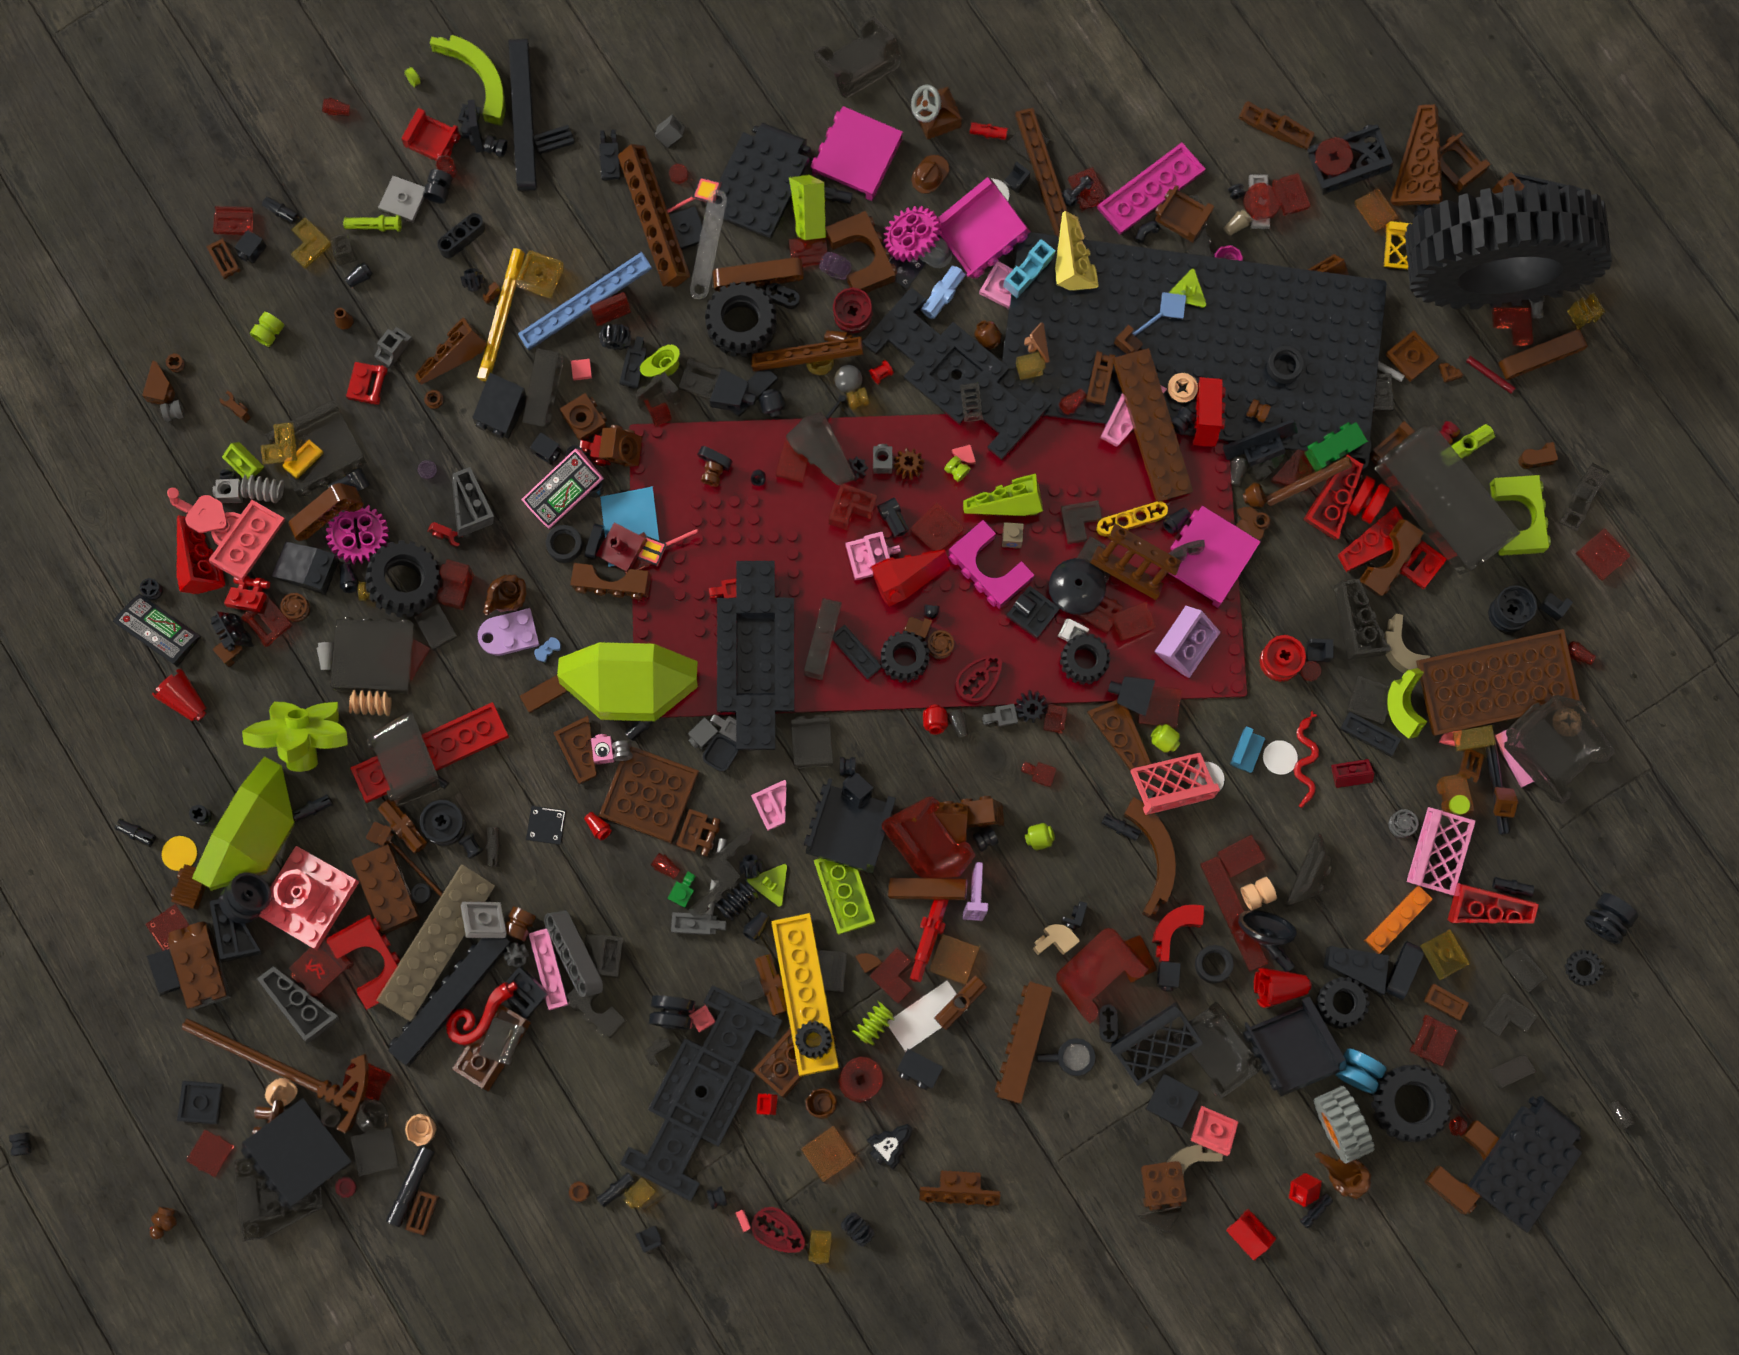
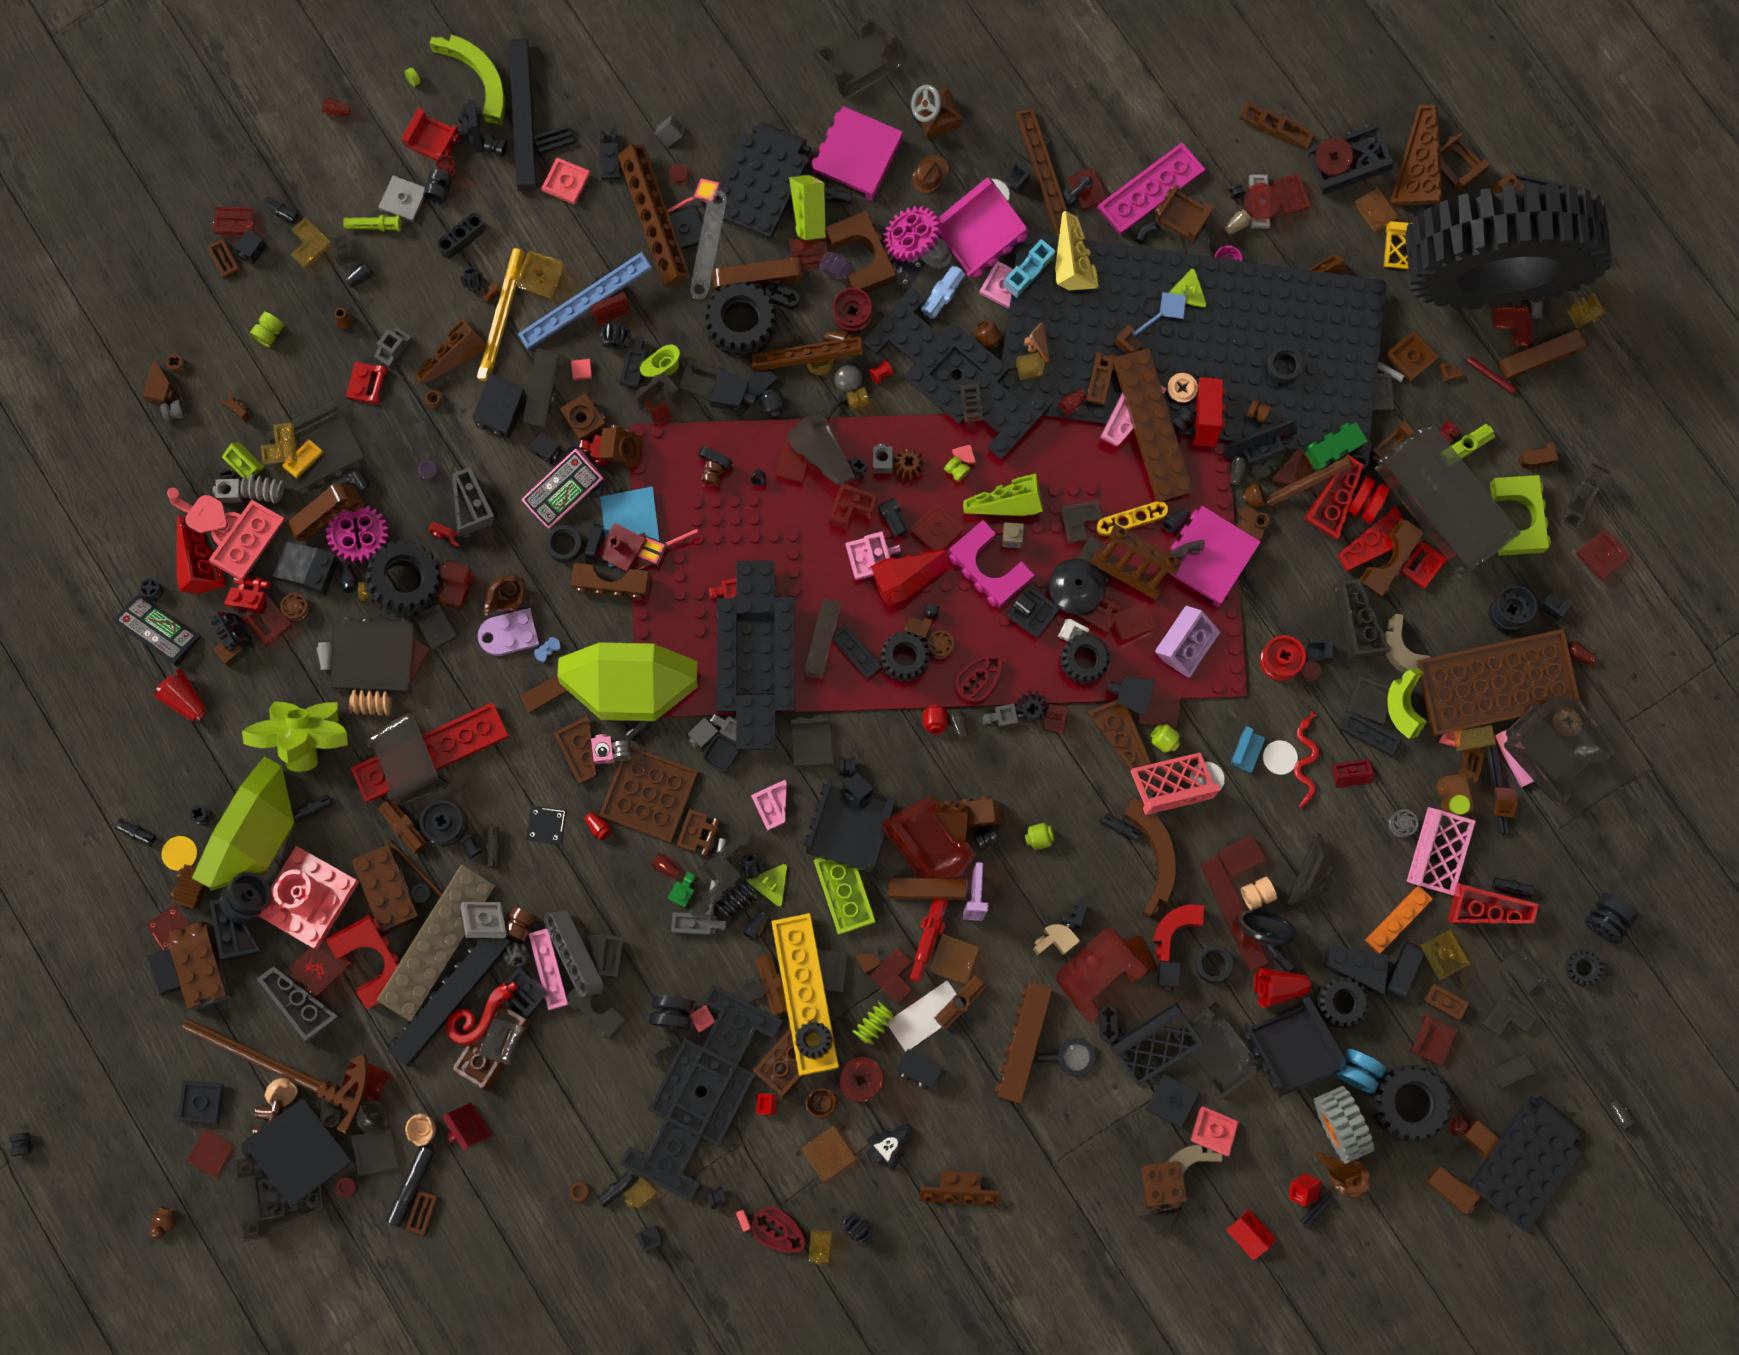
(379, 834): reddish brown bracket -> none
(466, 1127): none -> dark red tile
(566, 181): none -> coral plate
(988, 130): red pin -> none
(1041, 773): clear red plate -> none

